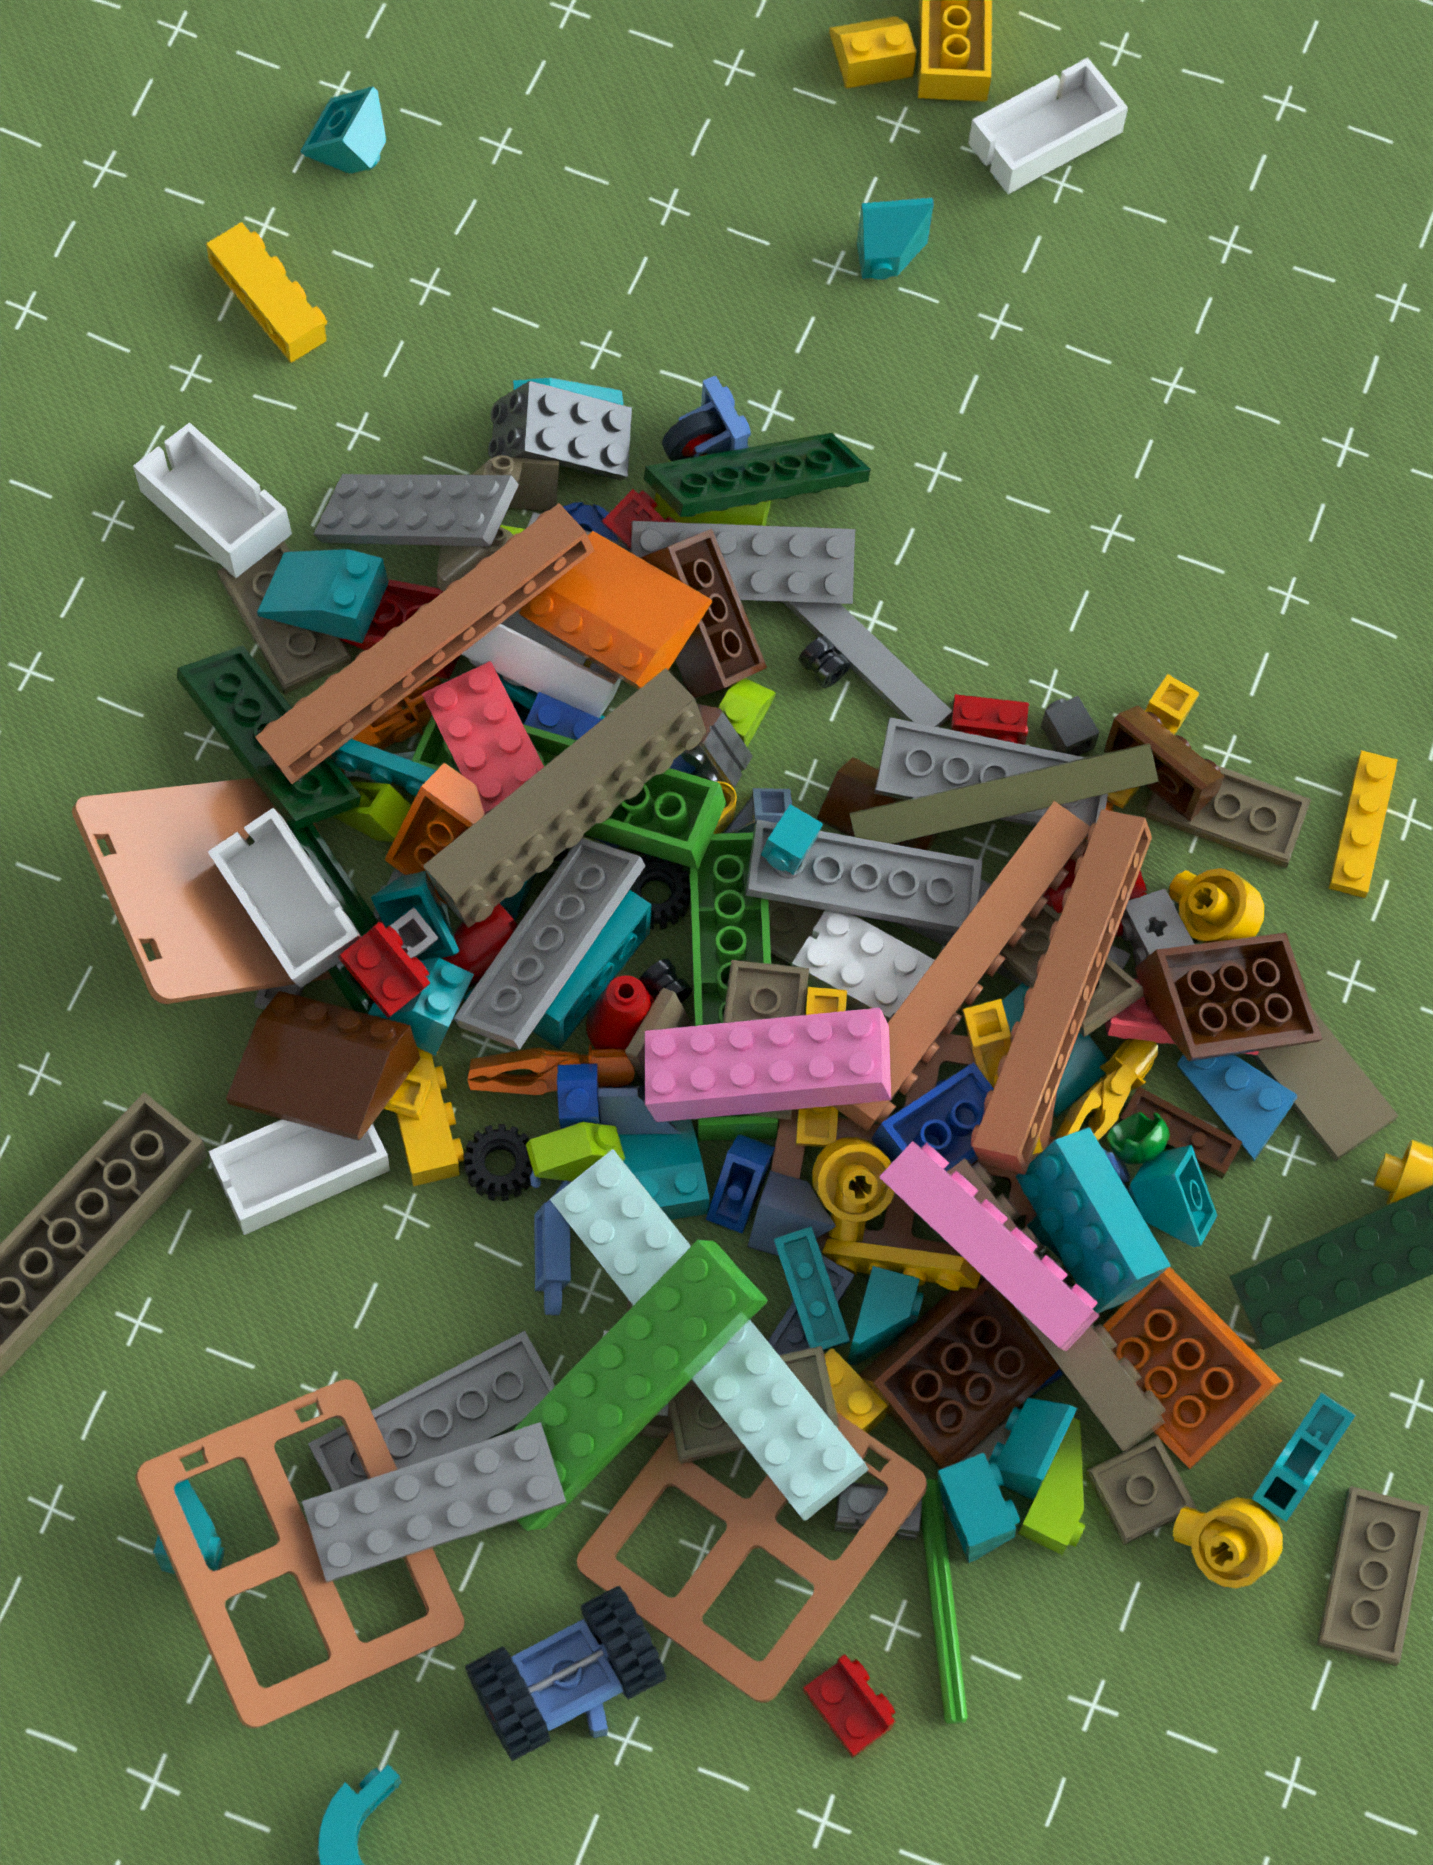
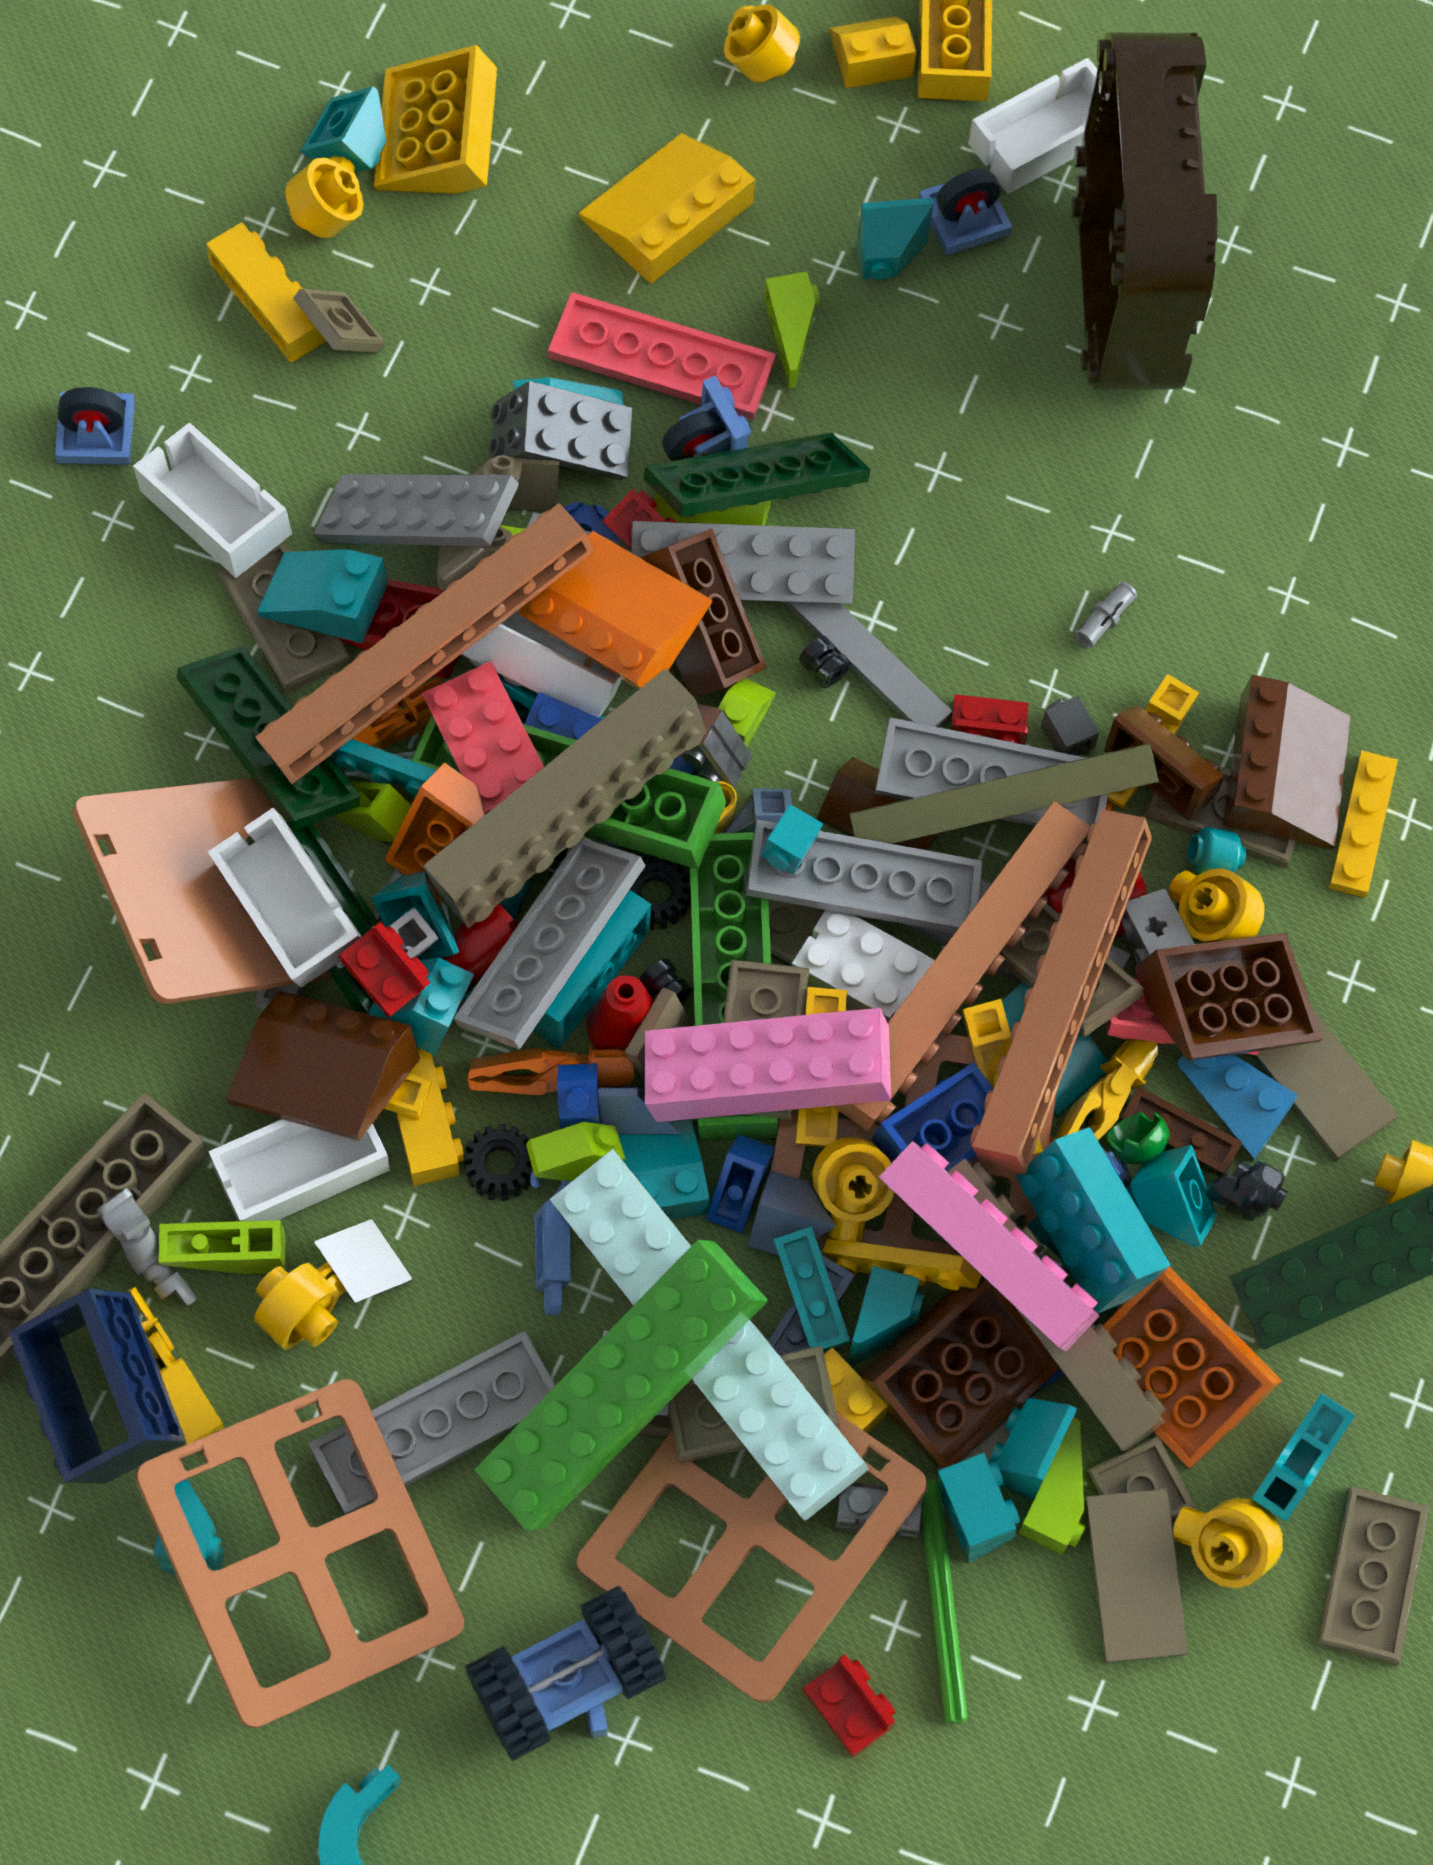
(94, 427): none -> plate
(130, 1374): none -> dark blue hose
(141, 1245): none -> light grey piece
(188, 1400): none -> yellow arm
(224, 1246): none -> lime slope
(298, 1304): none -> yellow piece
(325, 196): none -> yellow piece
(339, 320): none -> dark tan tile
(363, 1260): none -> white sticker
(434, 1502): light grey plate -> none
(437, 123): none -> yellow slope
(658, 353): none -> coral plate
(670, 205): none -> yellow slope
(761, 42): none -> yellow piece
(791, 311): none -> lime slope
(967, 211): none -> plate
(1105, 614): none -> light grey pin
(1136, 1575): none -> dark tan tile
(1144, 212): none -> dark brown container
(1215, 849): none -> teal head
(1249, 1190): none -> black head
(1287, 764): none -> slope

